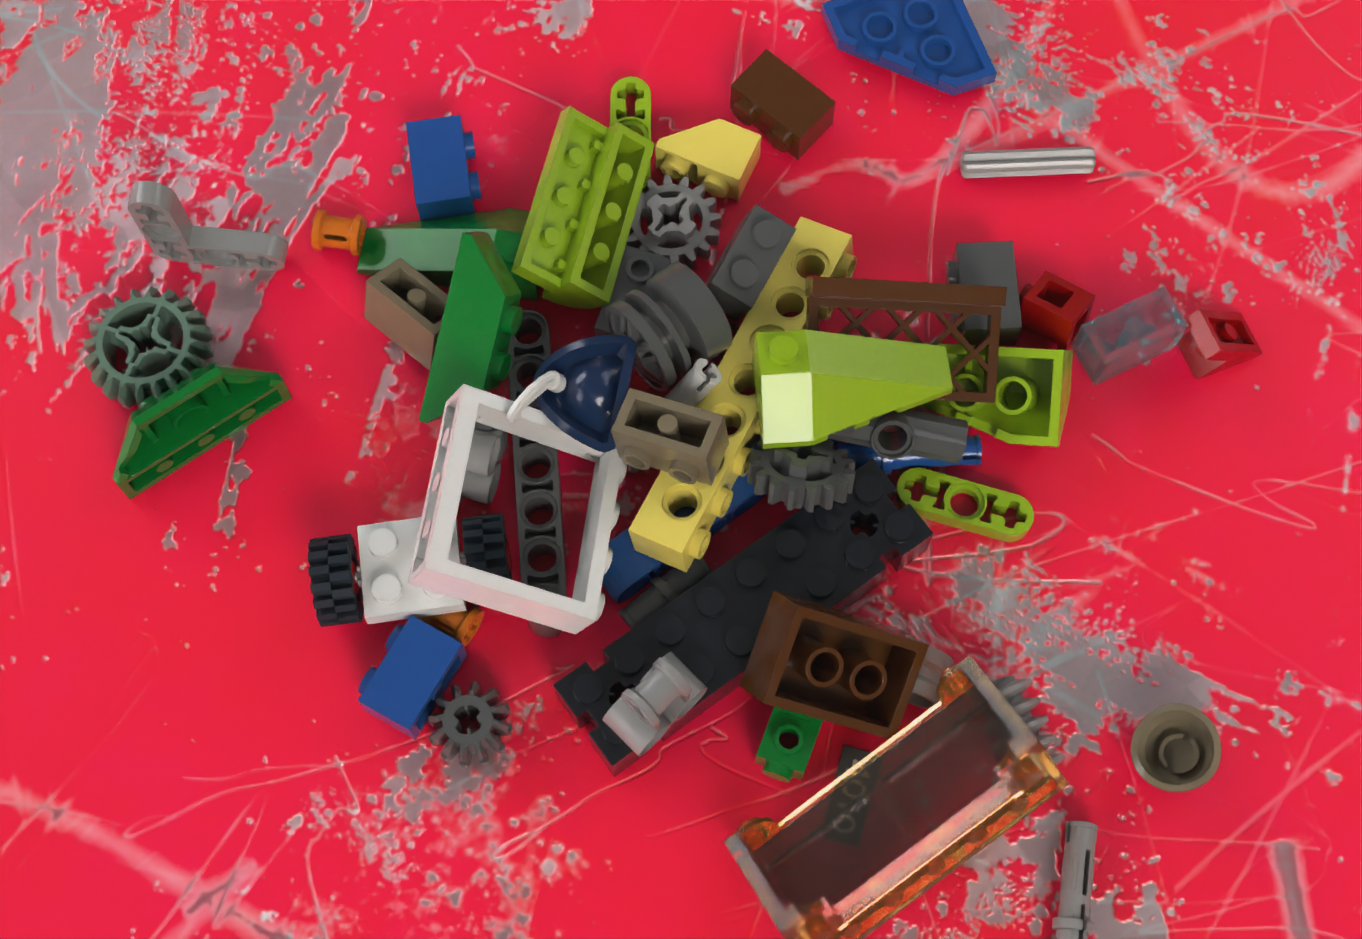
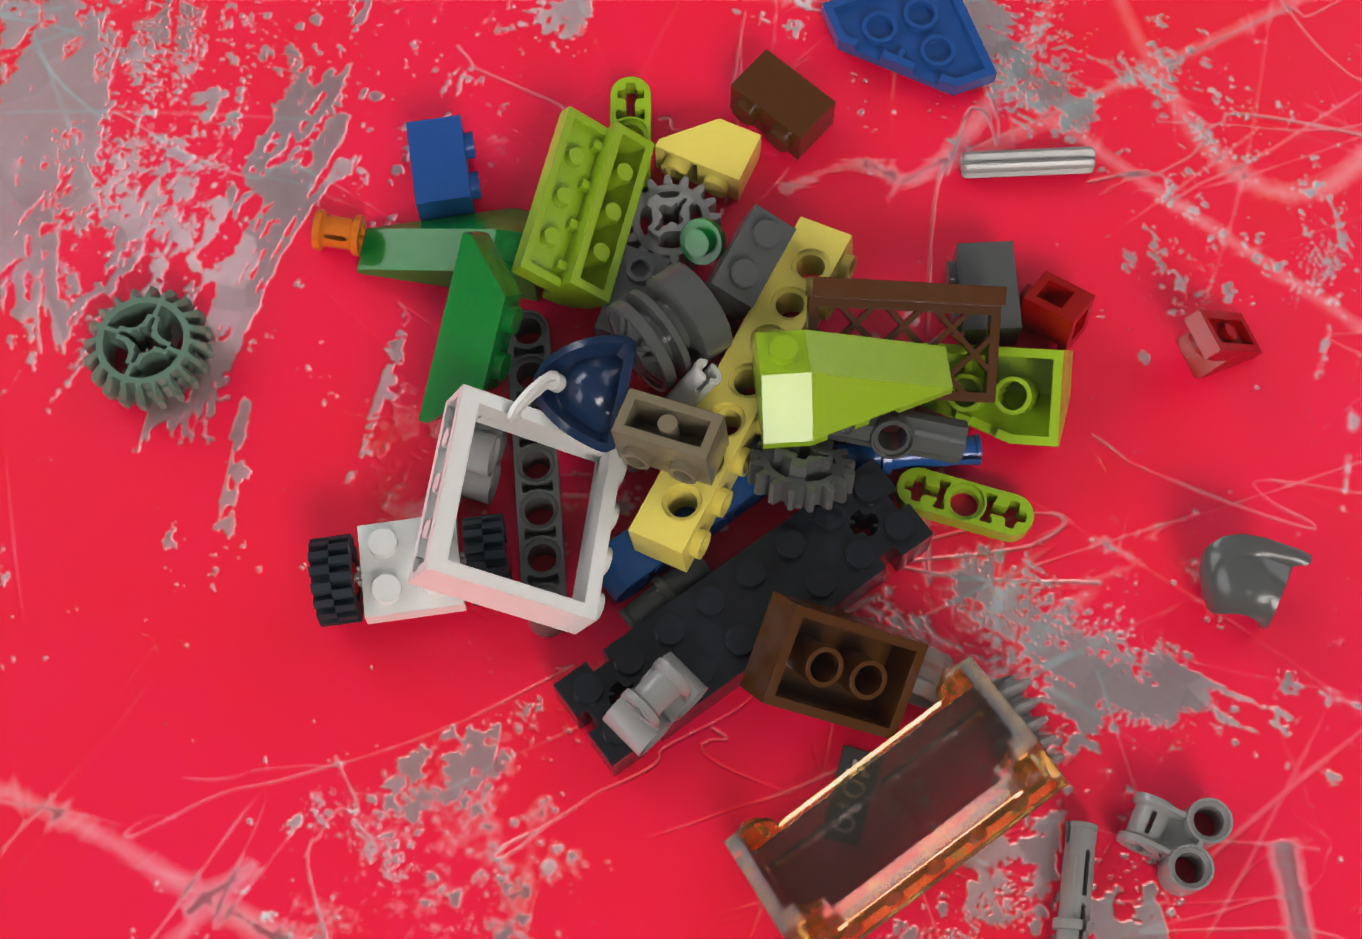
(176, 239): light grey beam -> none
(192, 420): green wedge -> none
(406, 309): dark tan brick -> none
(411, 676): blue brick -> none
(451, 732): dark grey gear -> none
(458, 625): orange bush -> none
(702, 241): none -> green plate
(783, 762): green brick -> none
(1129, 335): clear light blue brick -> none
(1174, 836): none -> light grey piece
(1176, 748): dark tan helmet -> none
(1247, 575): none -> dark grey piece

